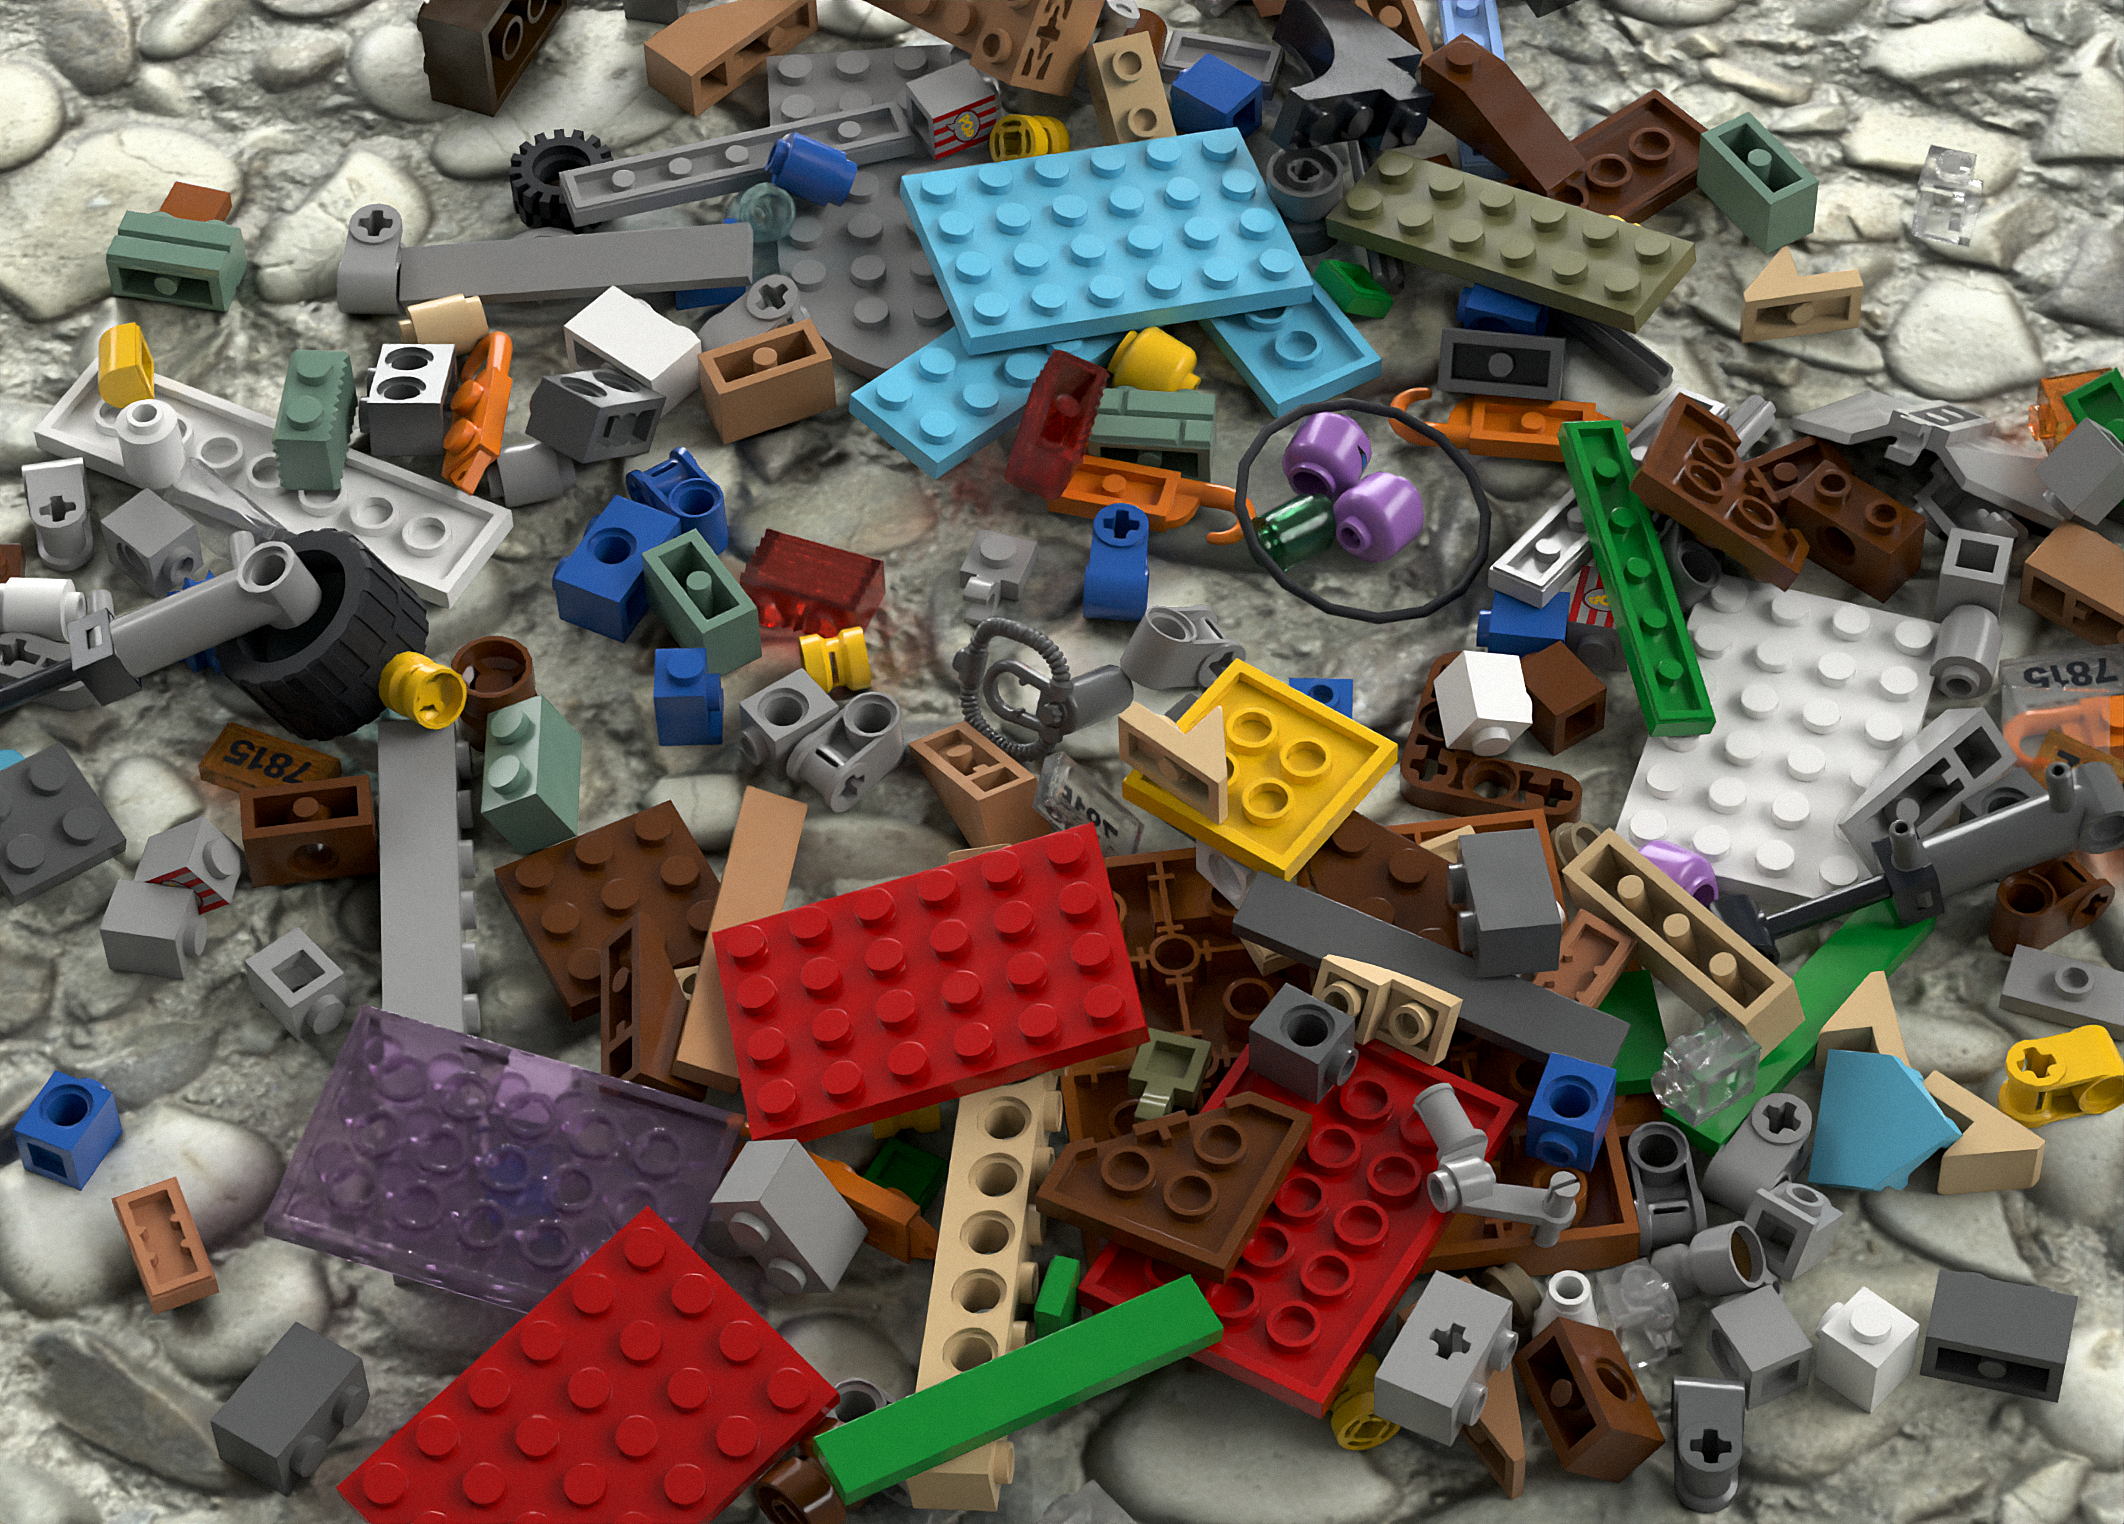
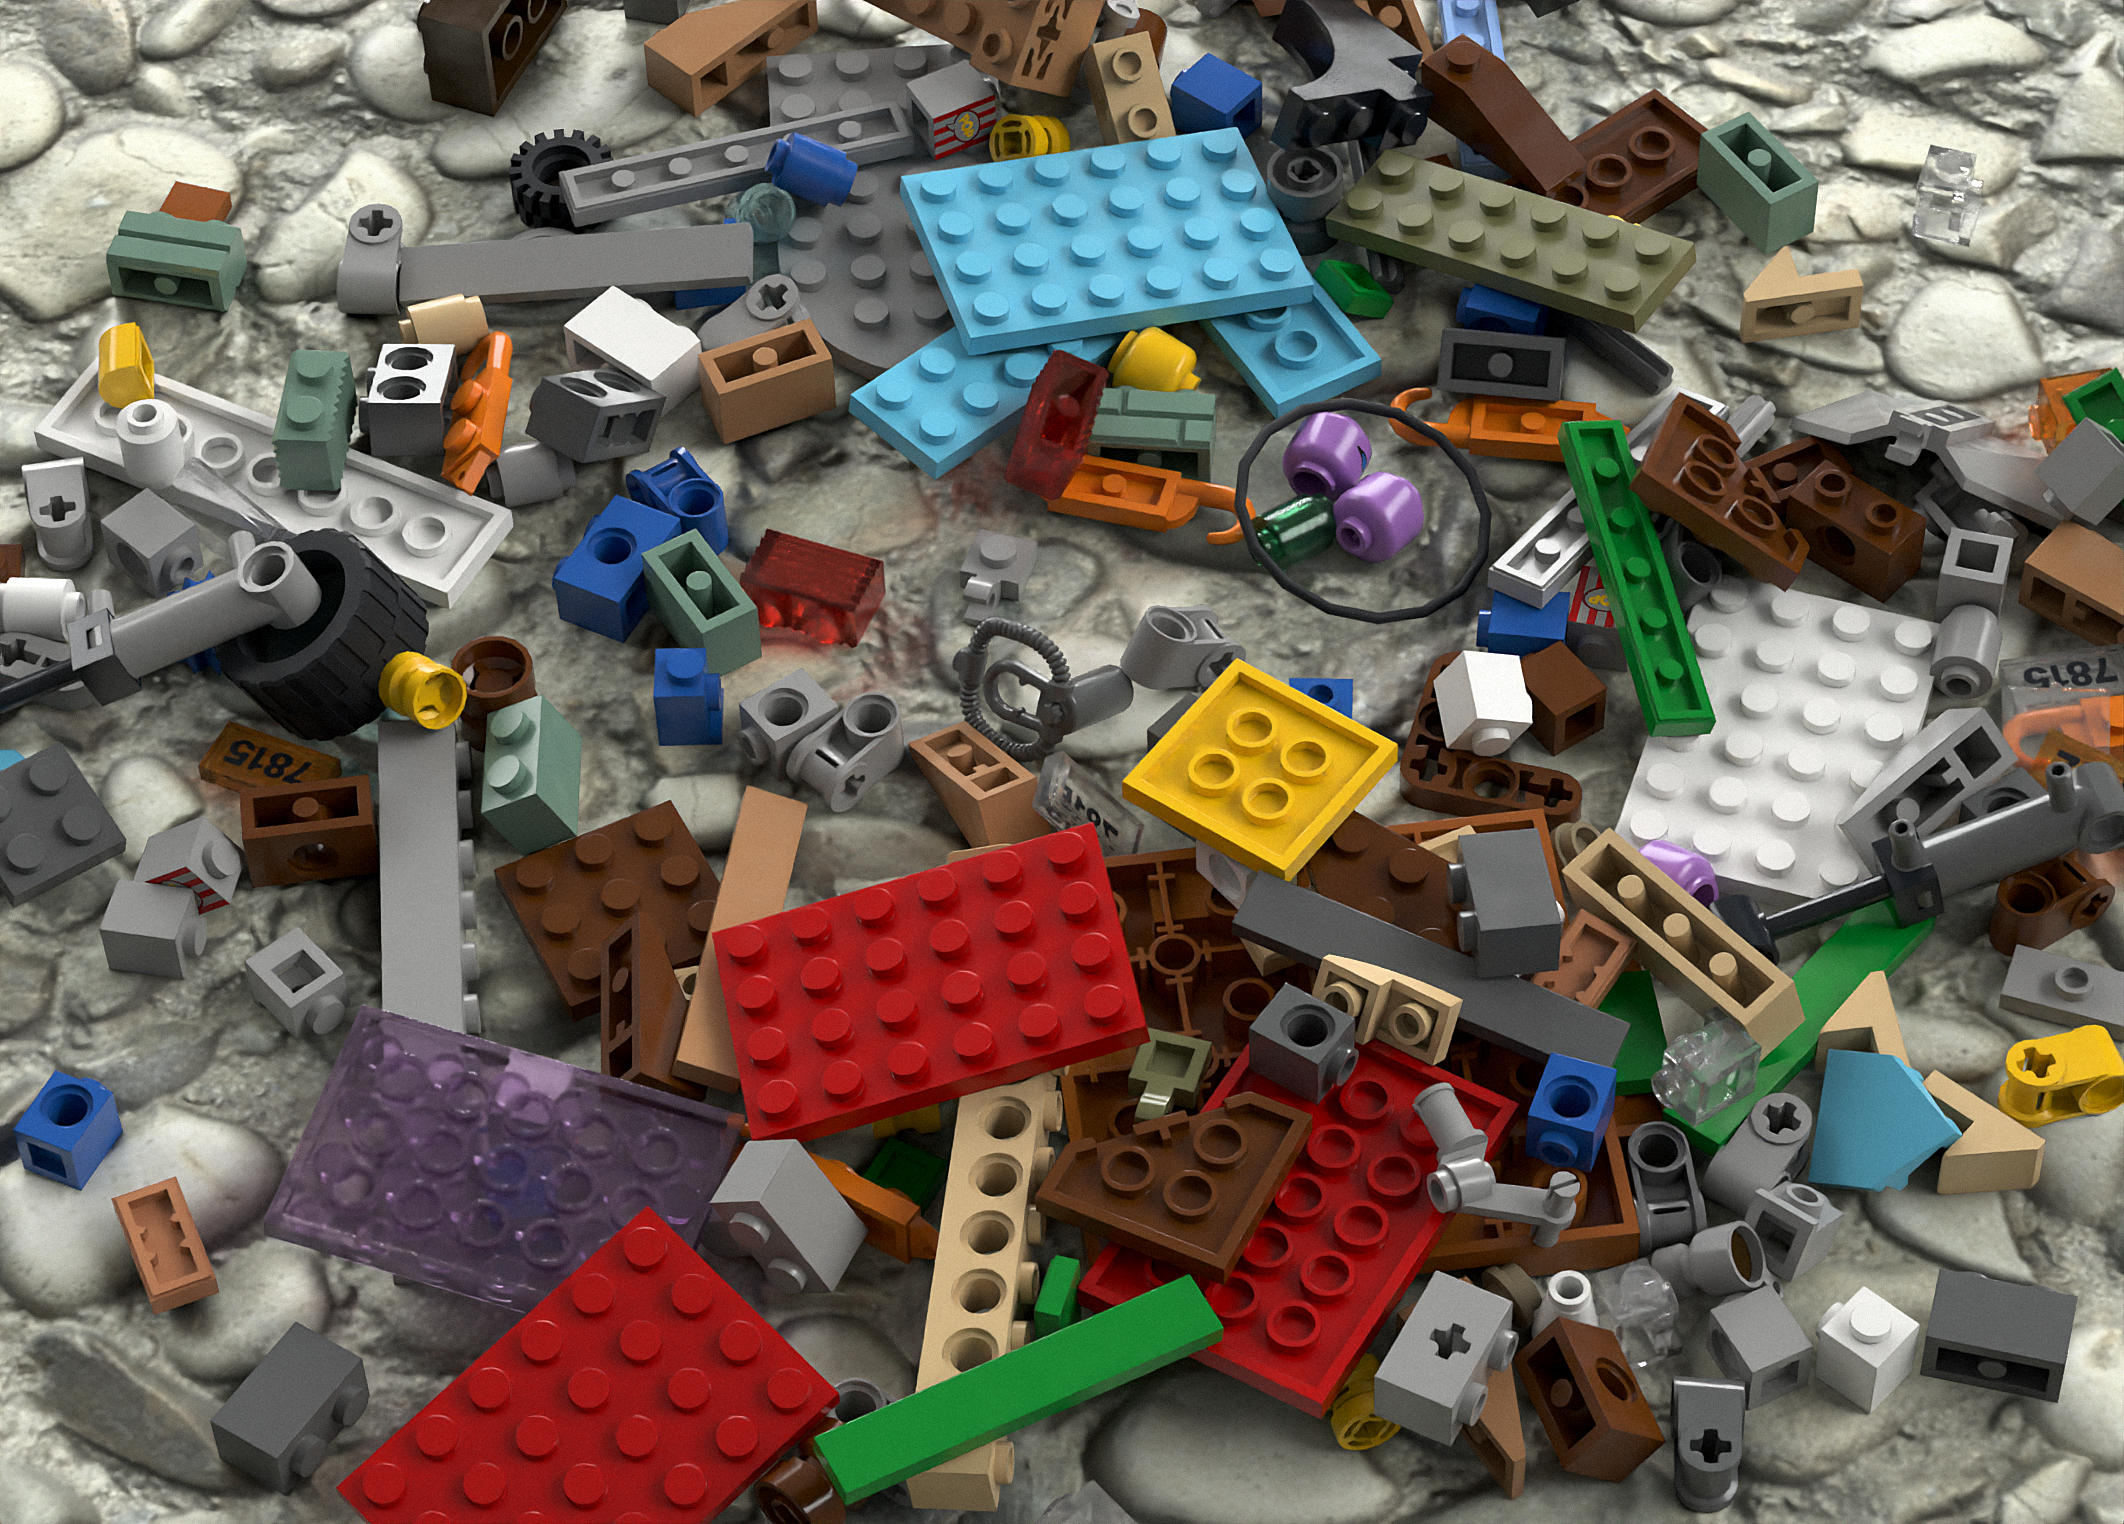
(848, 658): yellow wheel -> none
(1118, 565): blue piece -> none
(1183, 764): tan slope -> none
(1255, 59): light grey tile -> none

